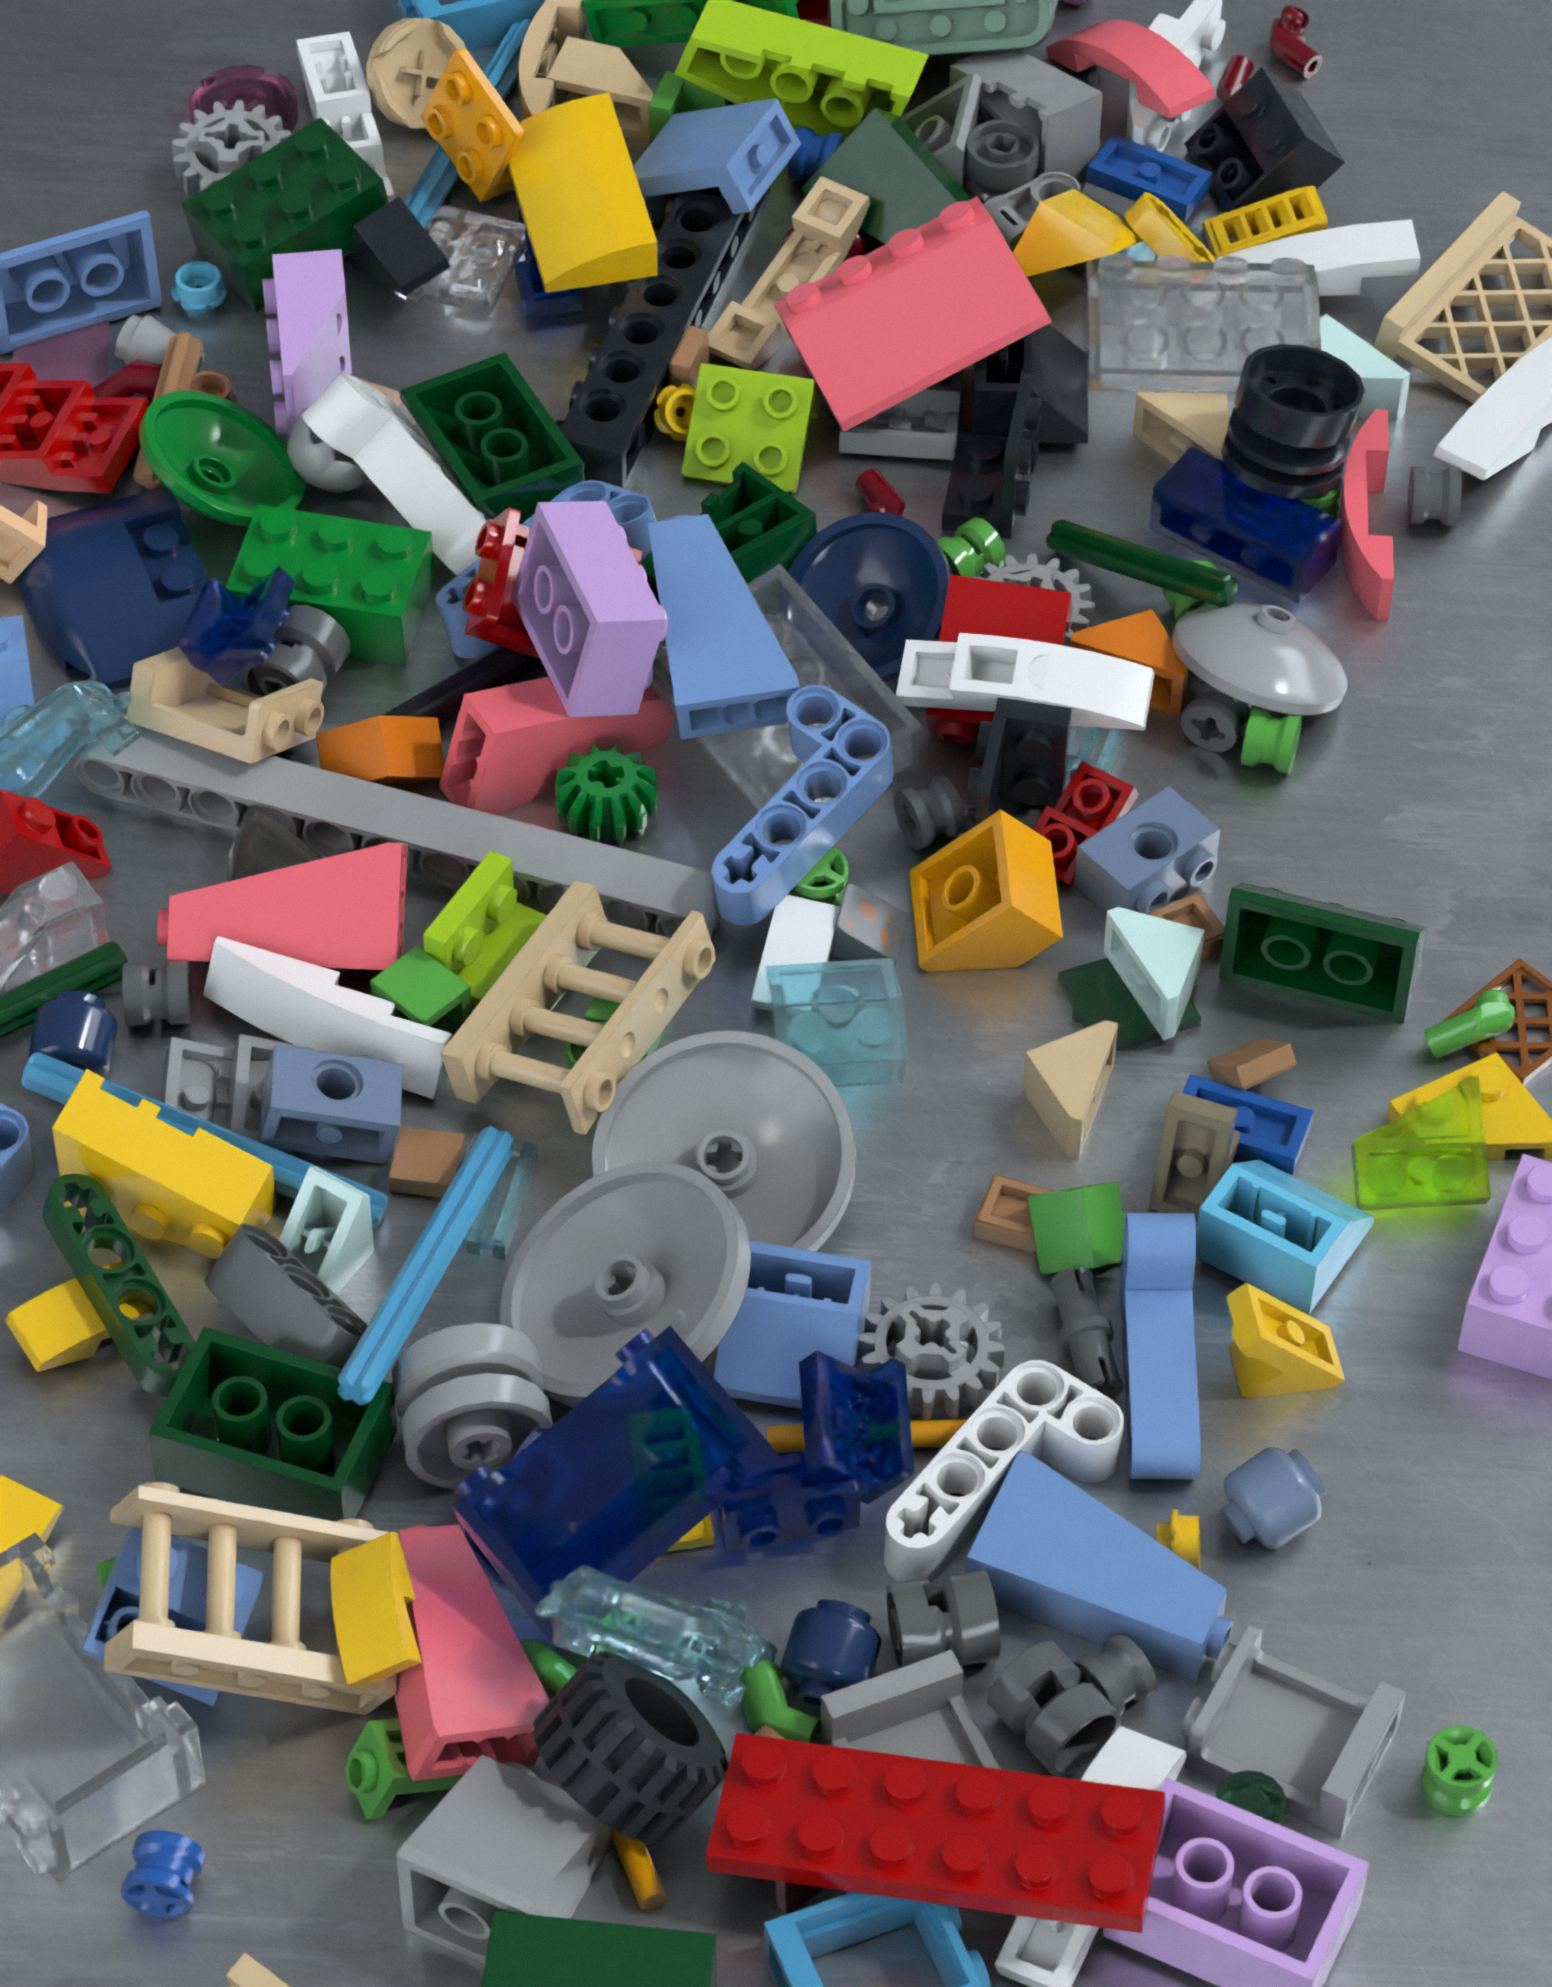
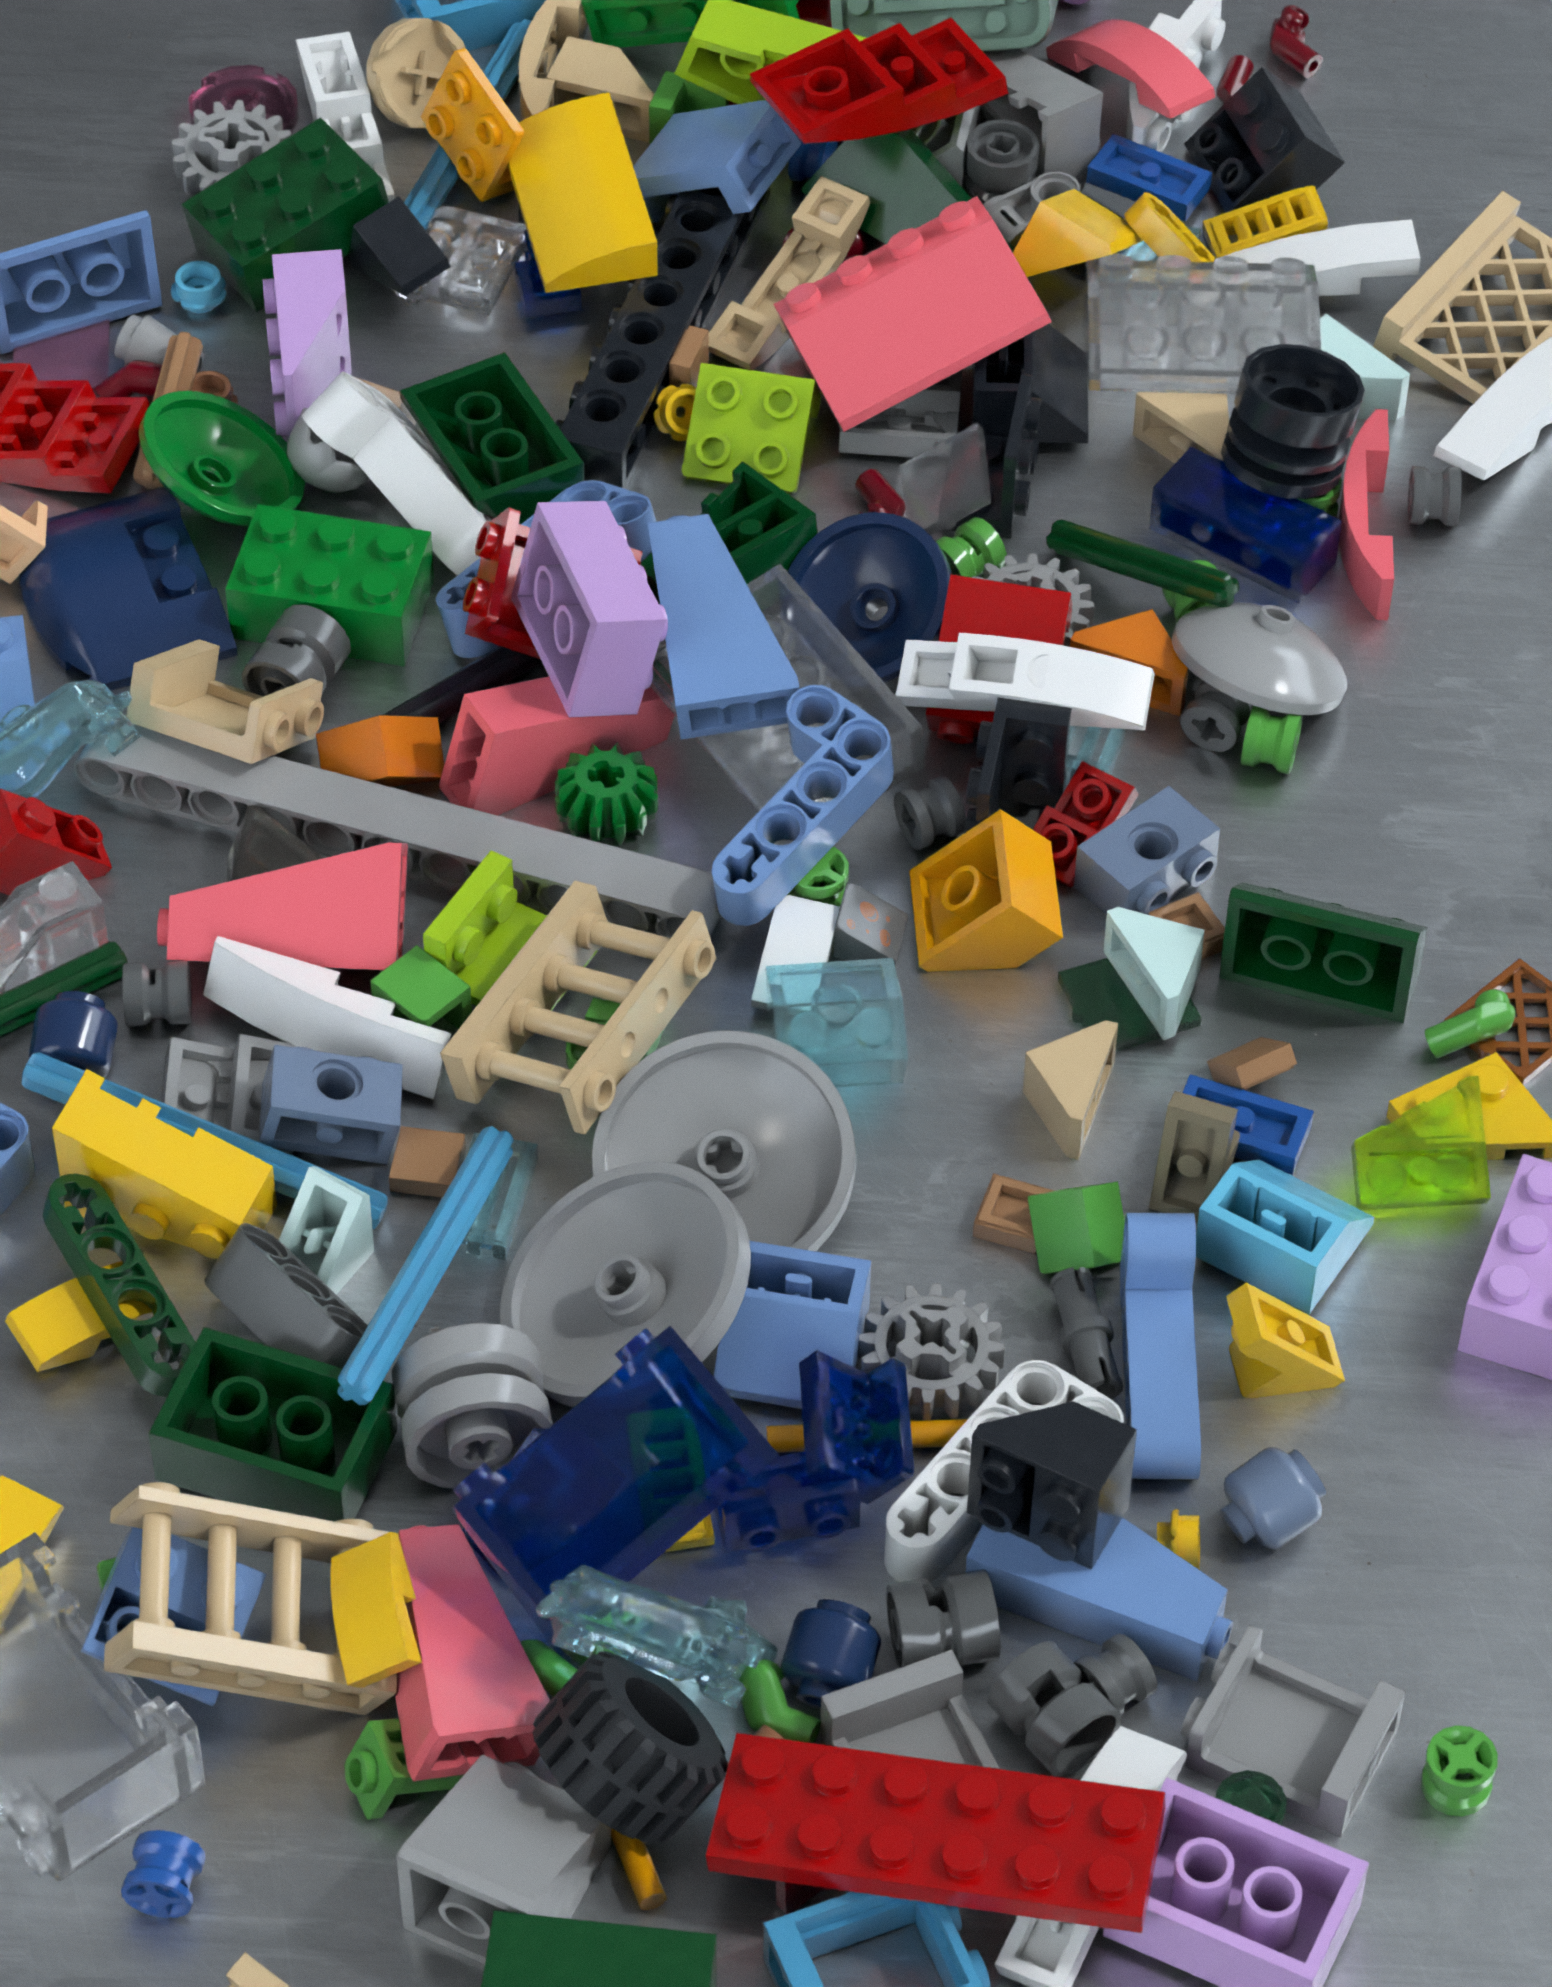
(232, 632): clear blue bracket -> none
(880, 83): none -> red slope
(946, 481): none -> clear piece
(1053, 1478): none -> black slope

